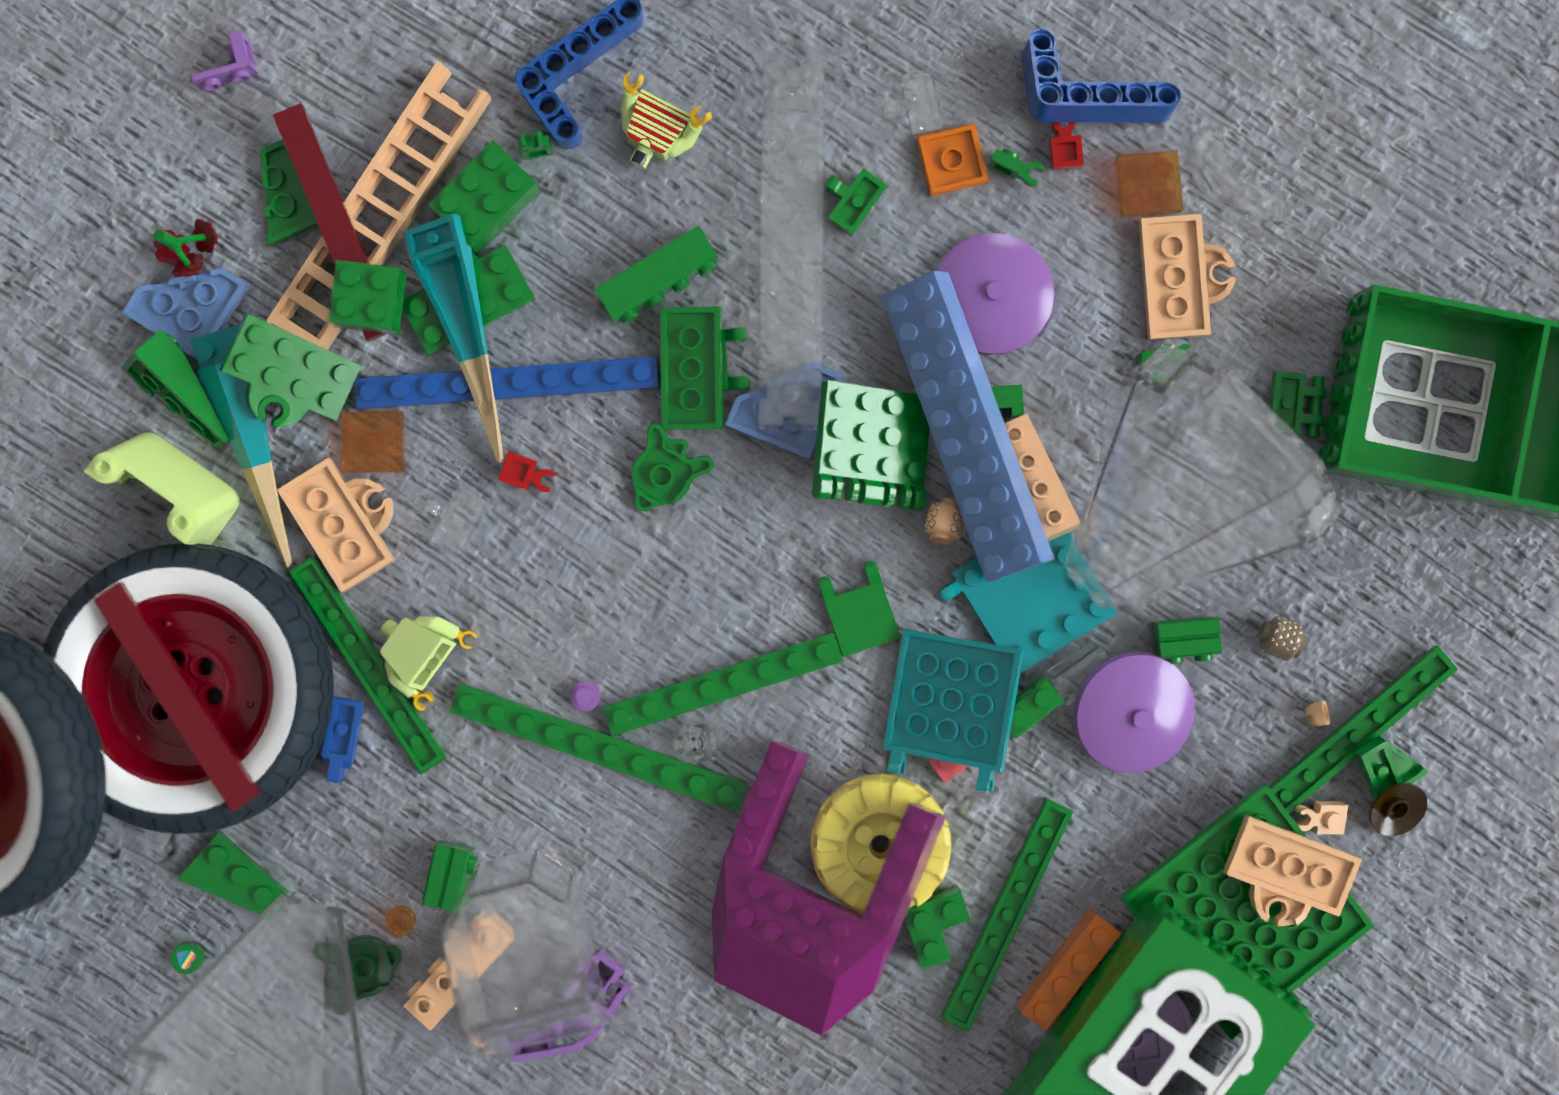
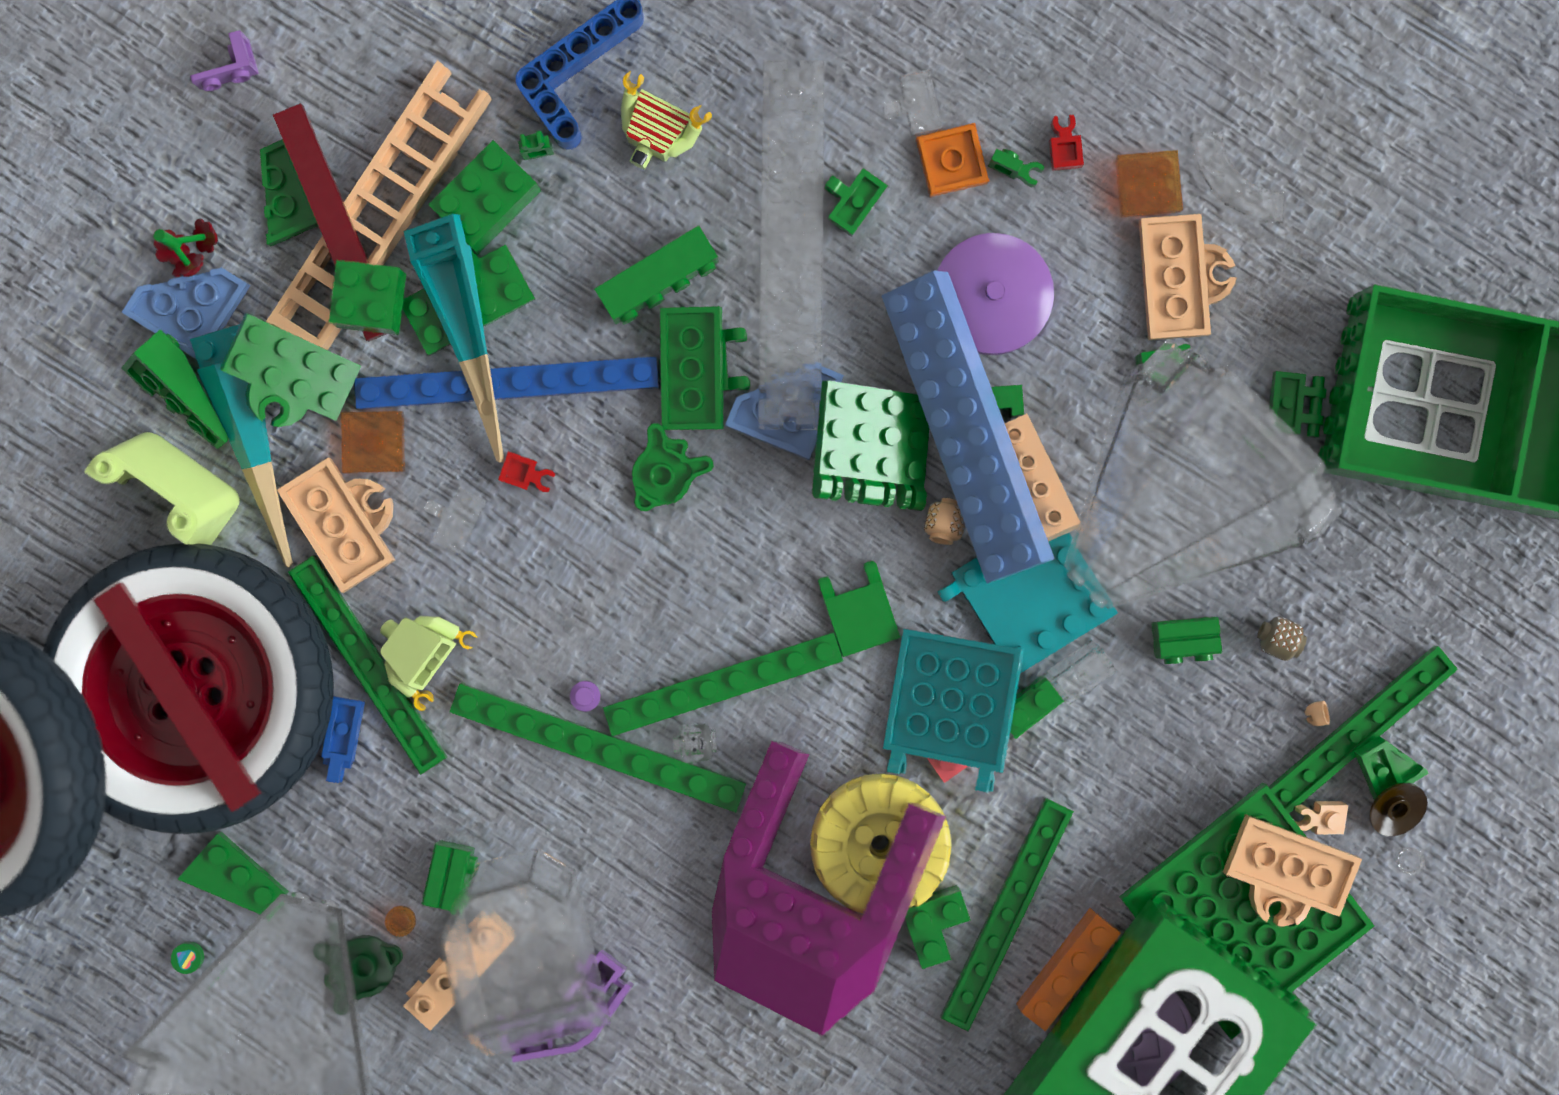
(1077, 101): blue beam -> none
(1133, 712): medium lavender dish -> none

